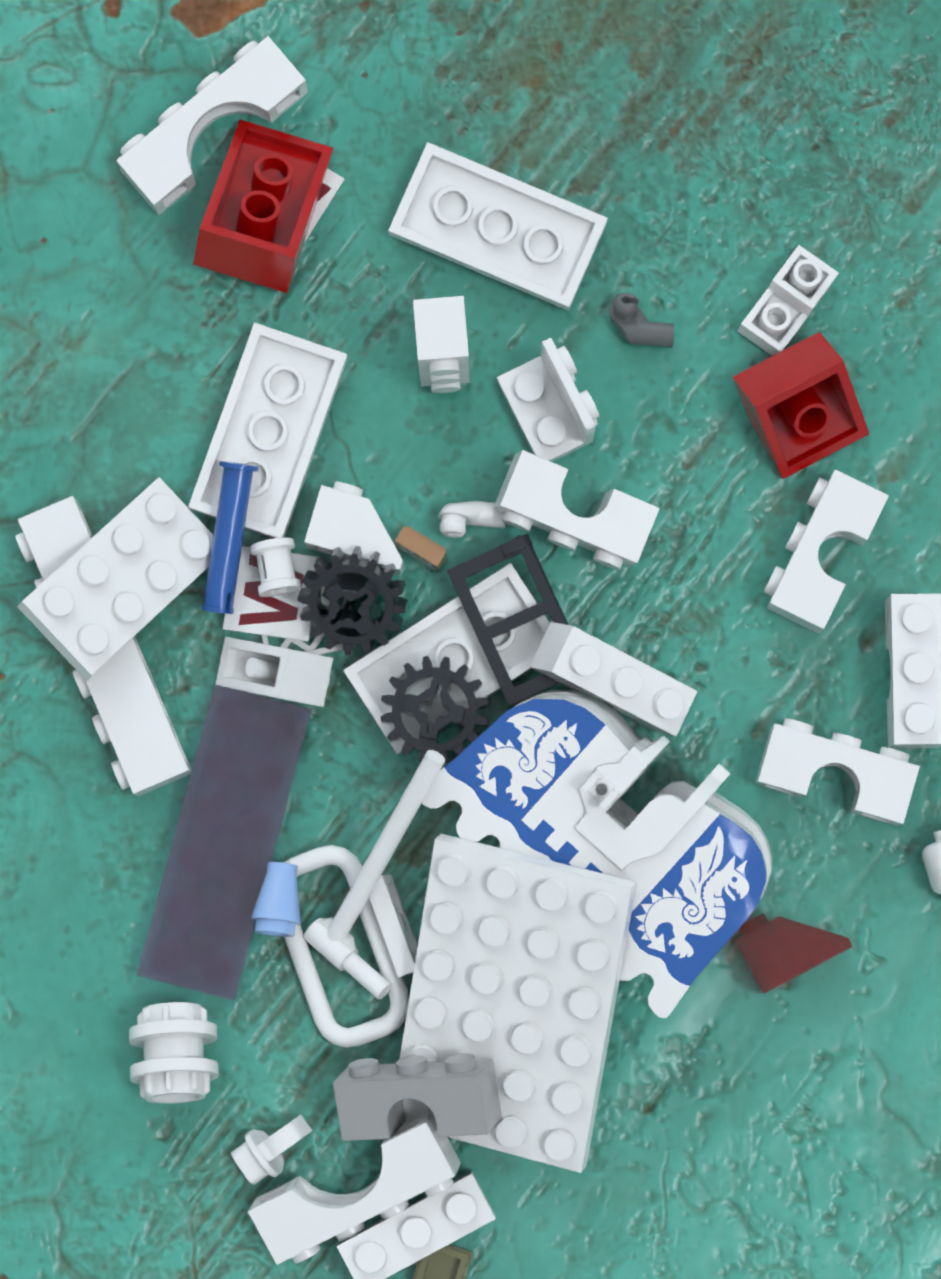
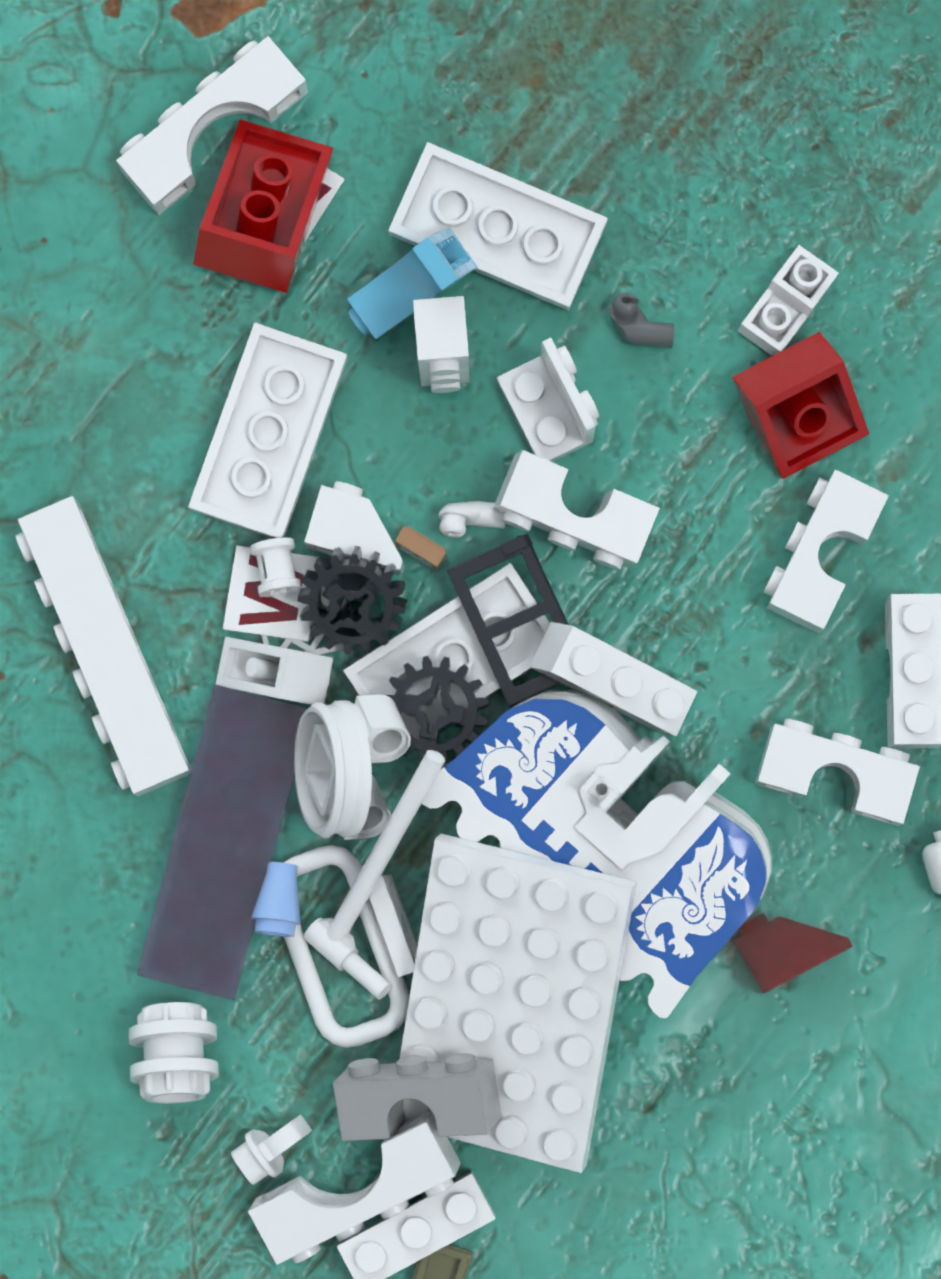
(120, 578): white plate -> none
(228, 537): blue pin -> none
(335, 762): none -> white piece
(420, 274): none -> medium azure arch

